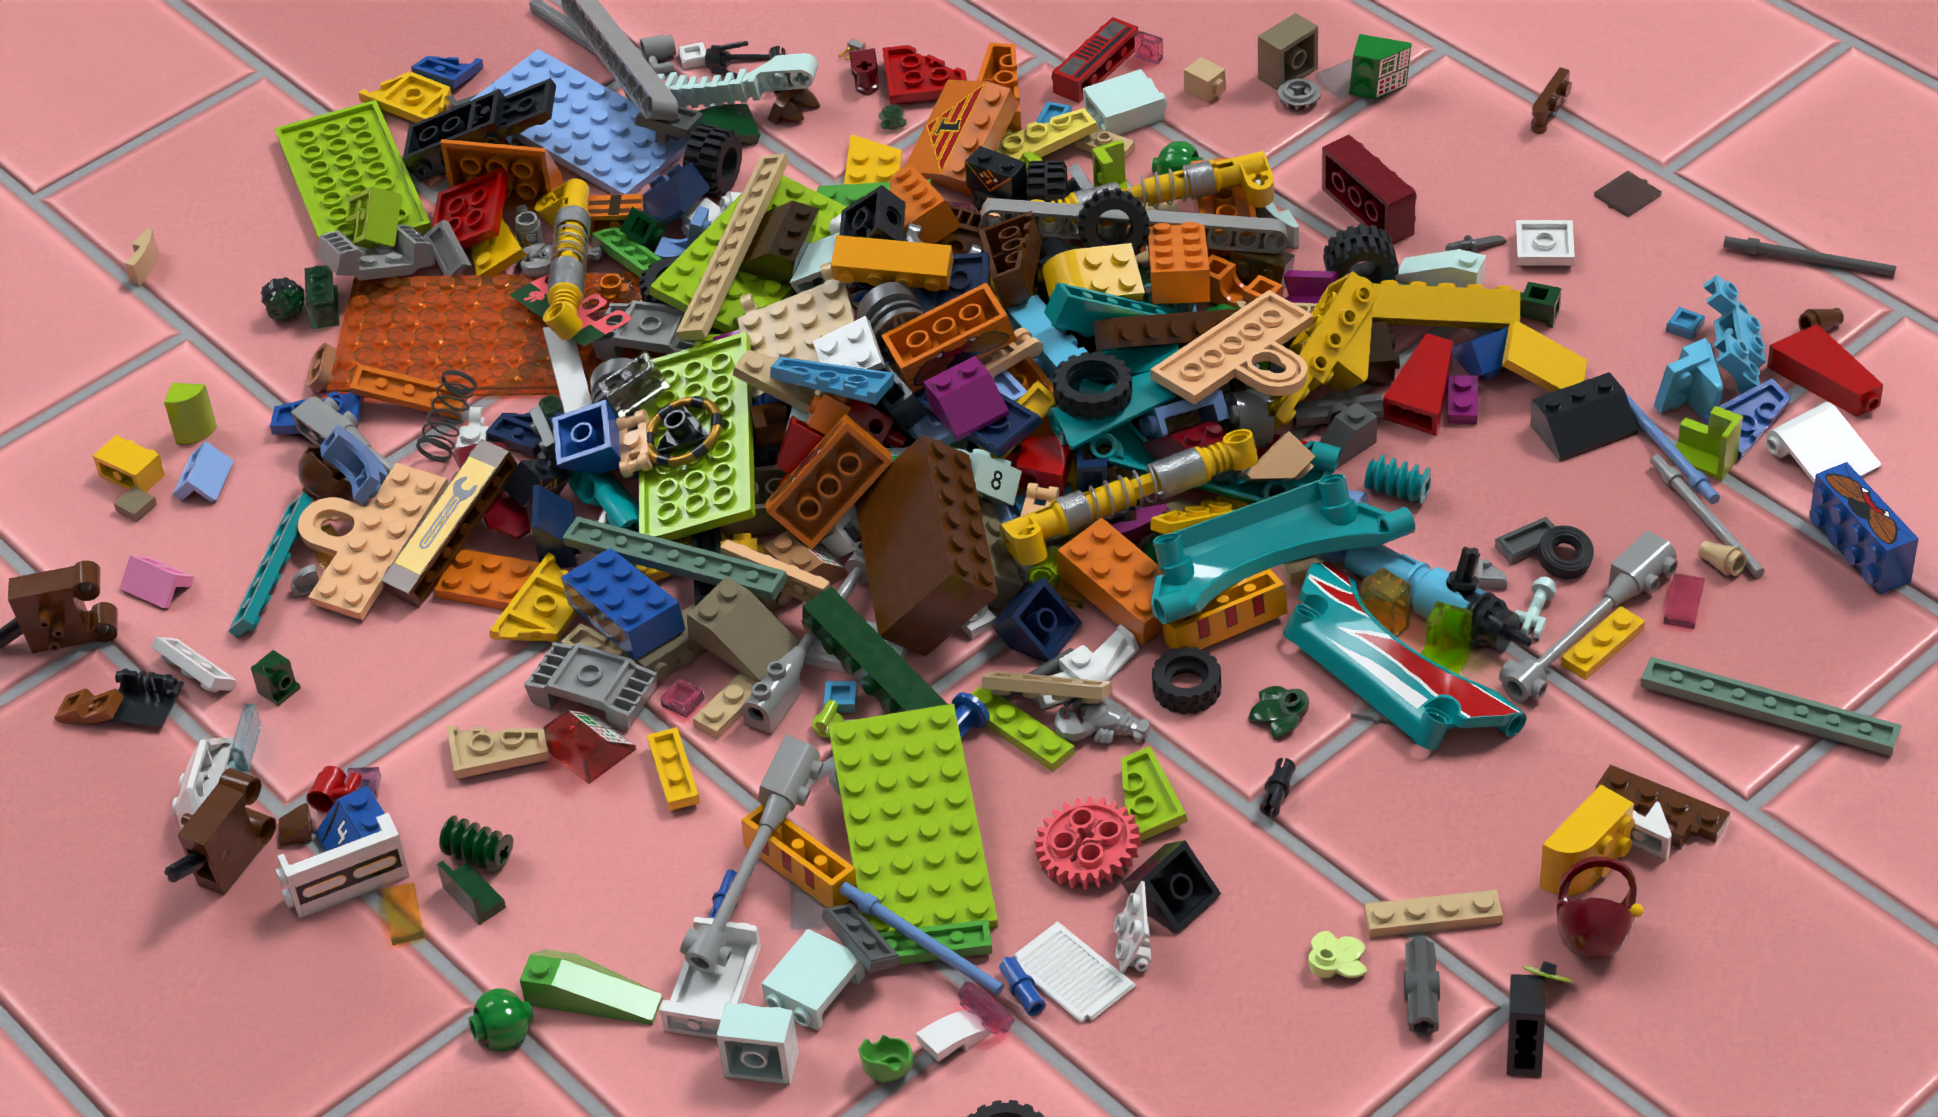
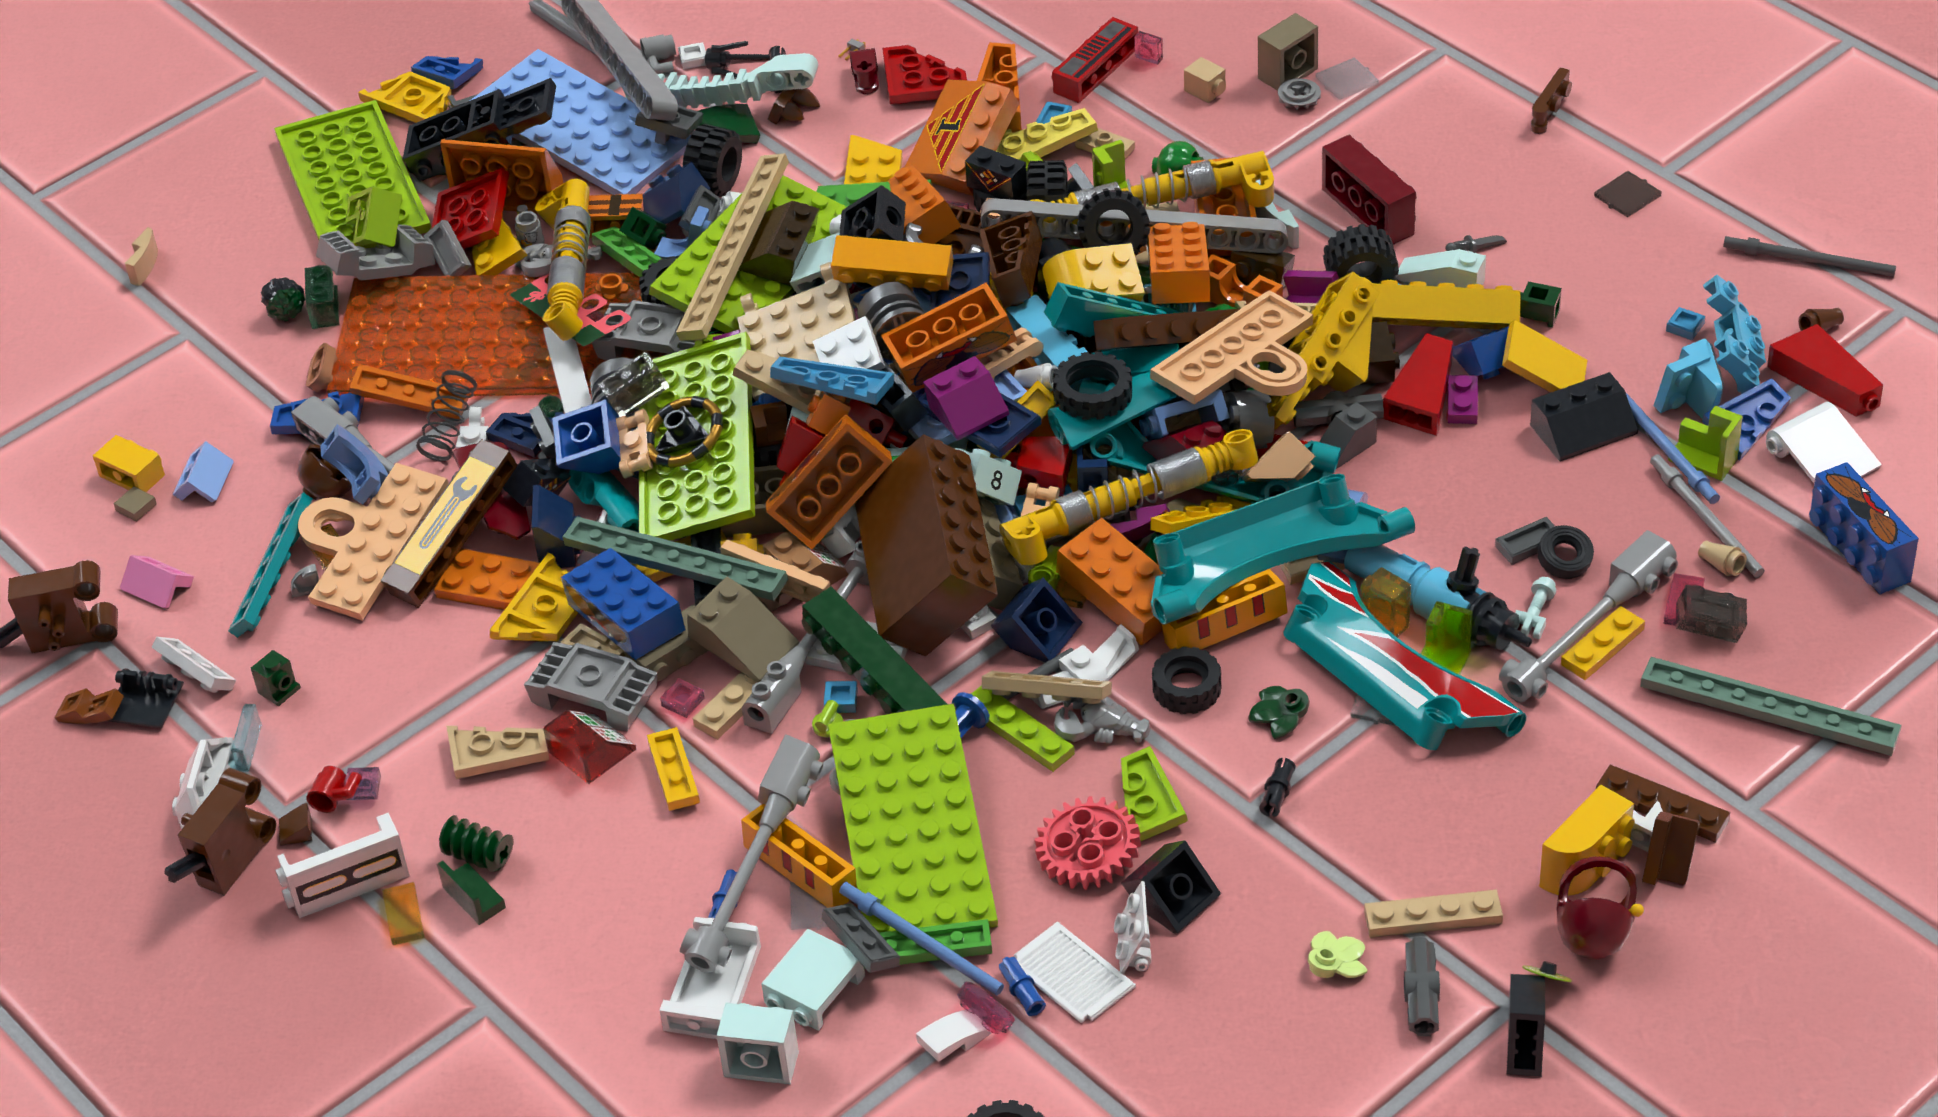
(190, 412): lime brick -> none
(349, 819): blue slope -> none
(500, 1019): green plant -> none
(584, 987): bright green wedge -> none
(704, 198): none -> dark grey tile
(886, 1059): bright green hair -> none
(892, 117): clear green plate -> none
(1042, 373): none -> white cone
(1125, 103): light aqua brick -> none
(1379, 66): green slope -> none
(1398, 480): teal piece -> none
(1490, 576): light grey tile -> none
(1545, 242): white plate -> none
(1670, 849): none -> reddish brown panel
(1711, 613): none -> clear smoke brick

